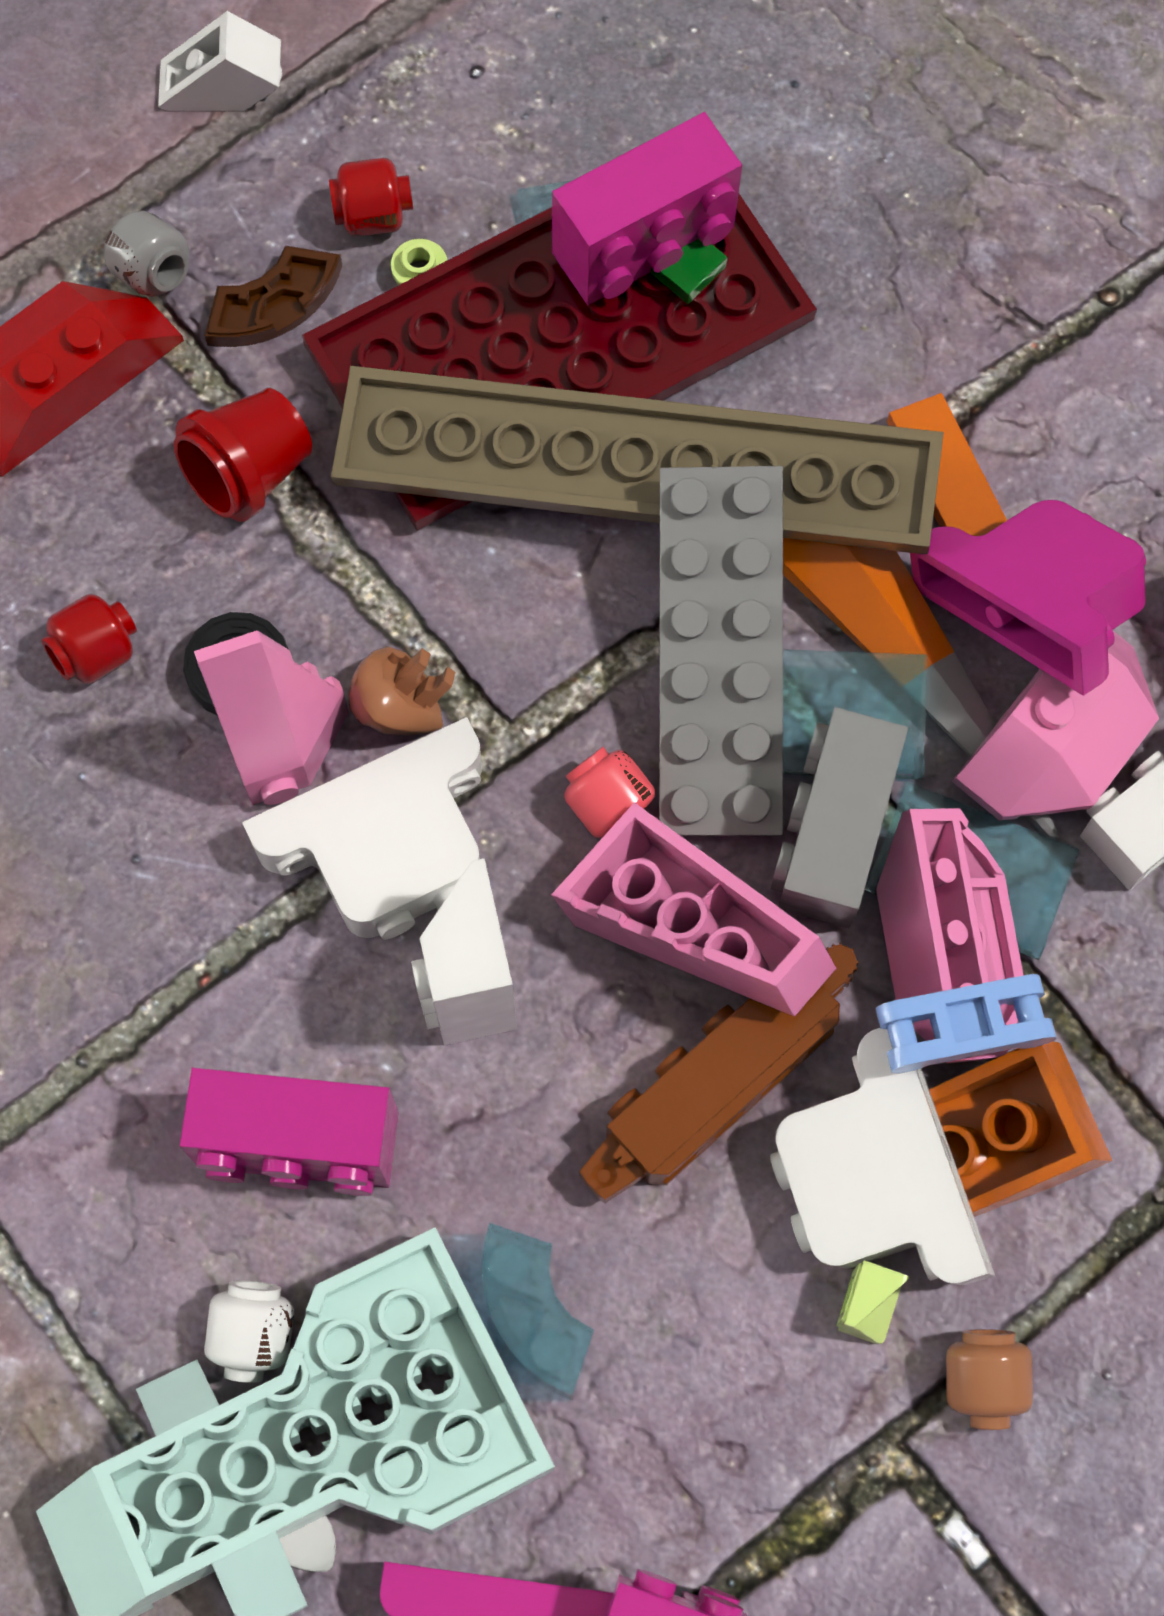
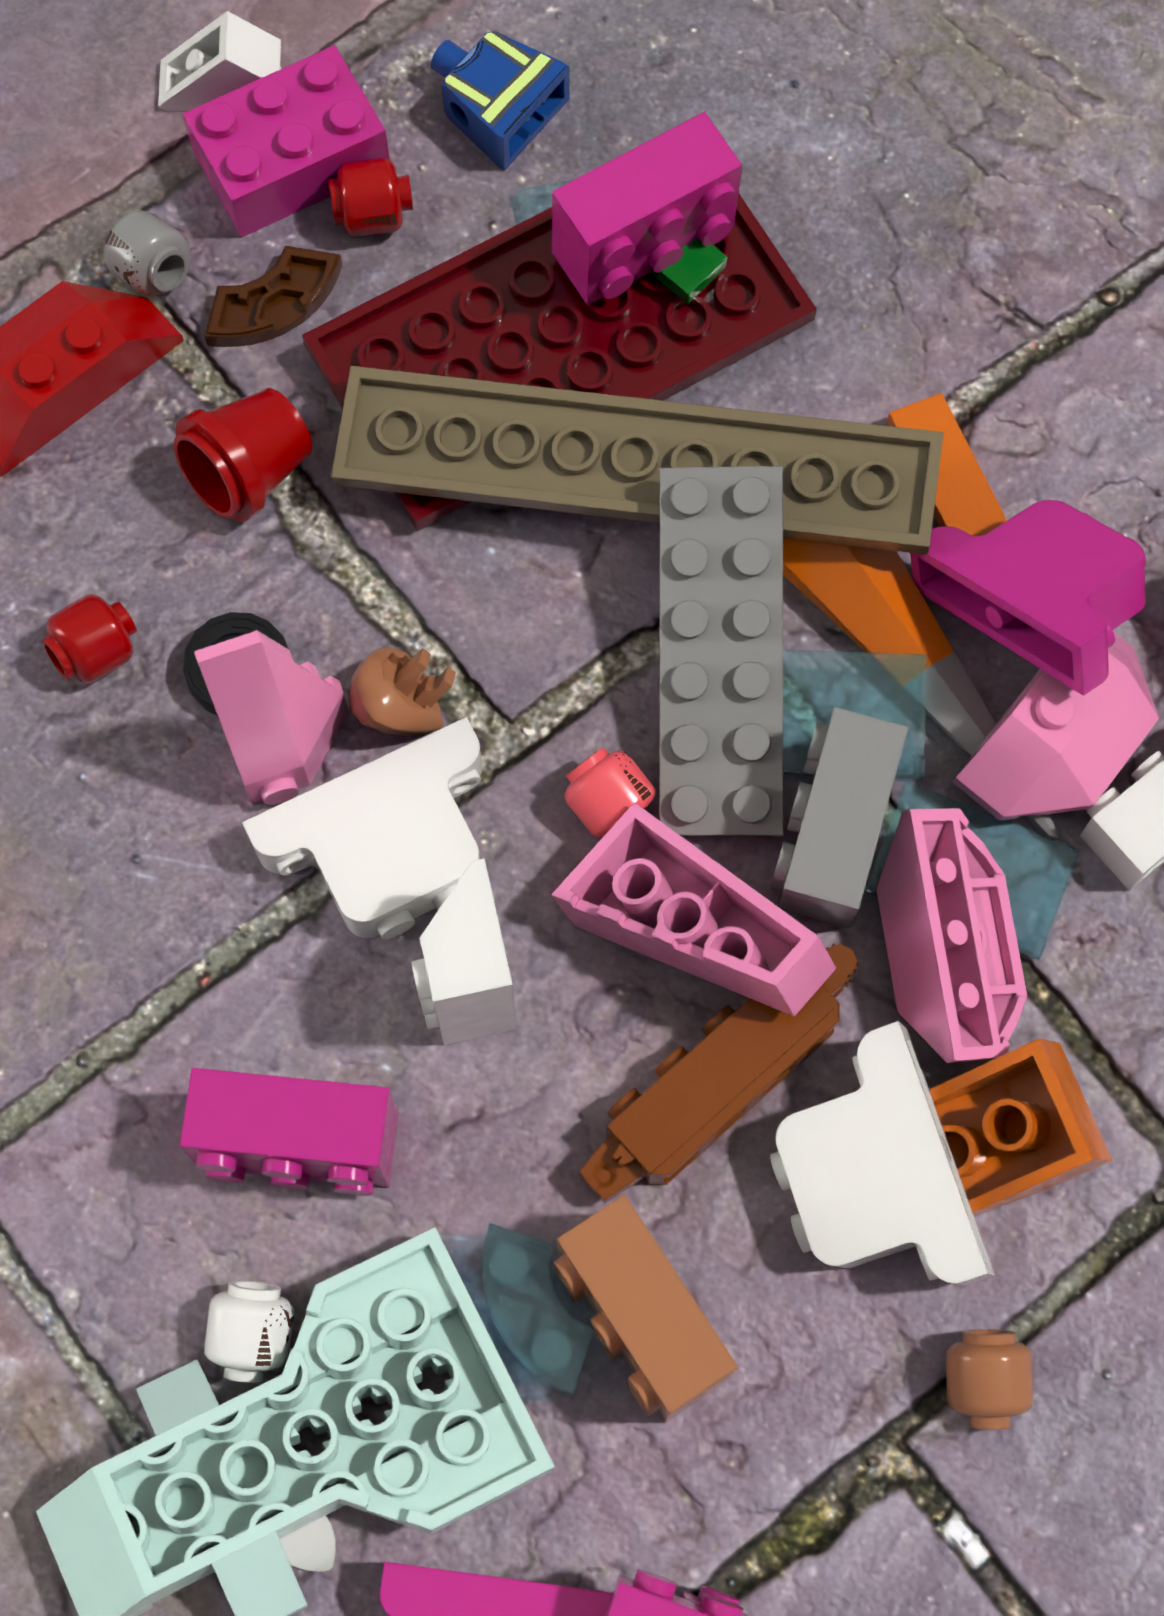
(284, 139): none -> dark pink brick
(414, 251): yellowish green plate -> none
(500, 93): none -> blue torso
(642, 1310): none -> nougat brick
(870, 1302): yellowish green slope -> none
(965, 1022): light blue plate -> none

